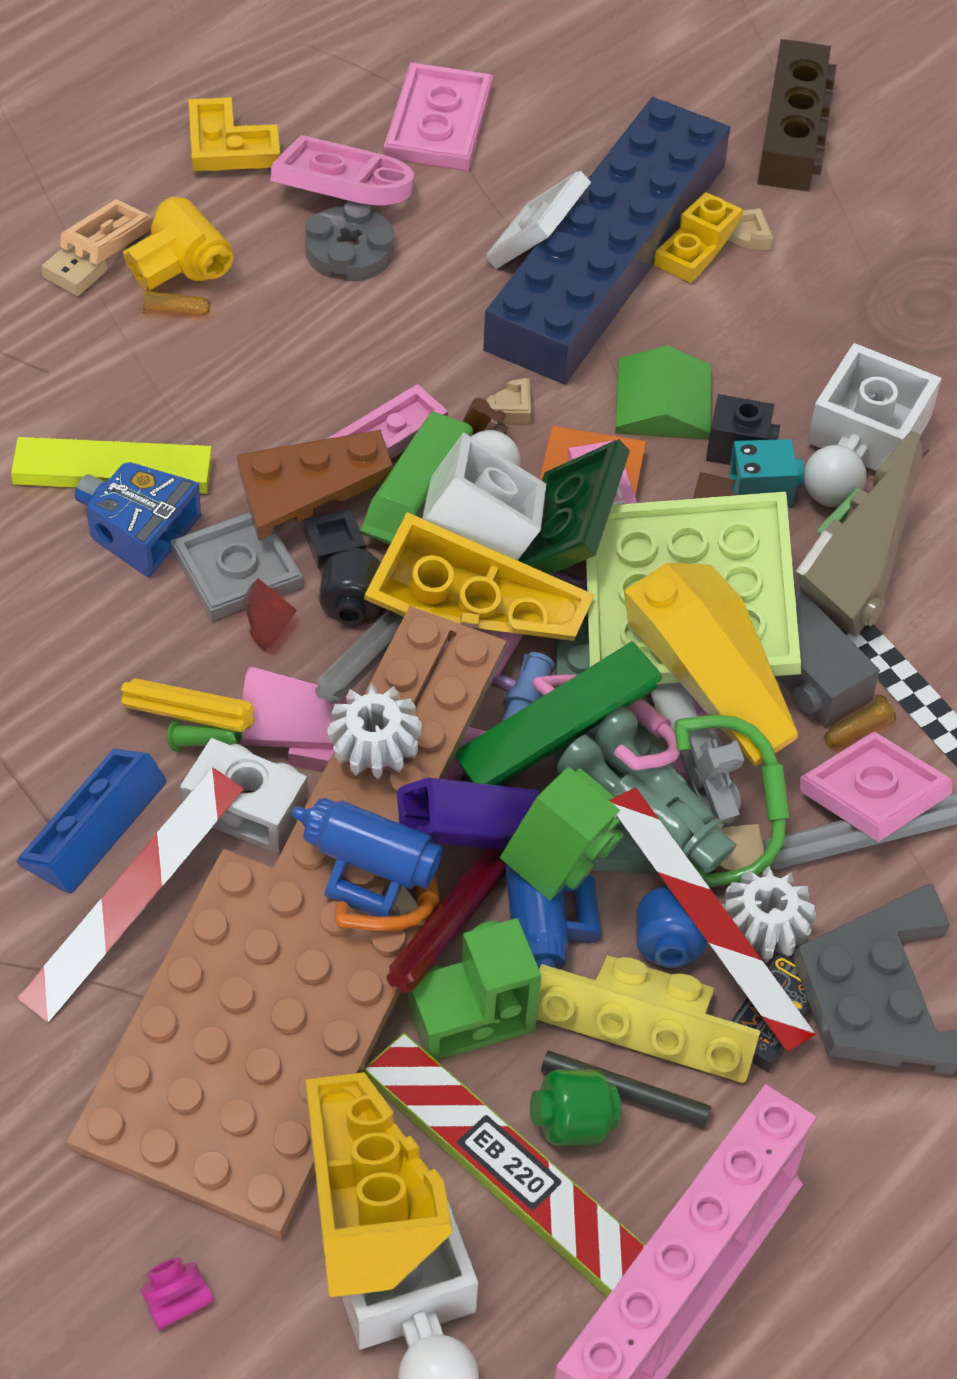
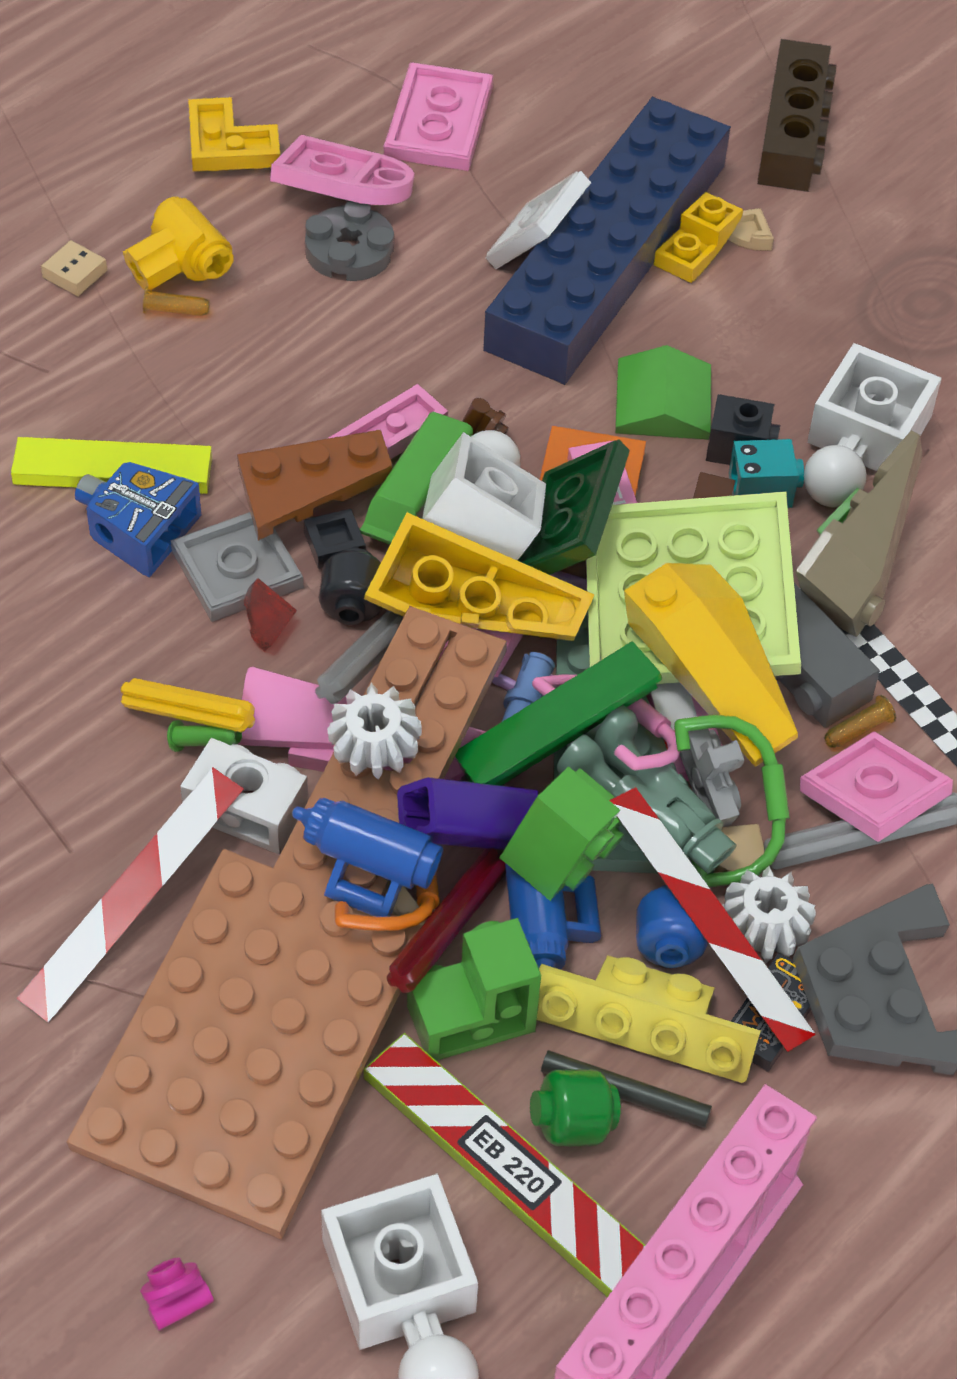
(93, 819): blue slope -> none
(112, 235): light nougat tile -> none
(373, 1189): yellow wedge -> none
(513, 401): tan tile -> none

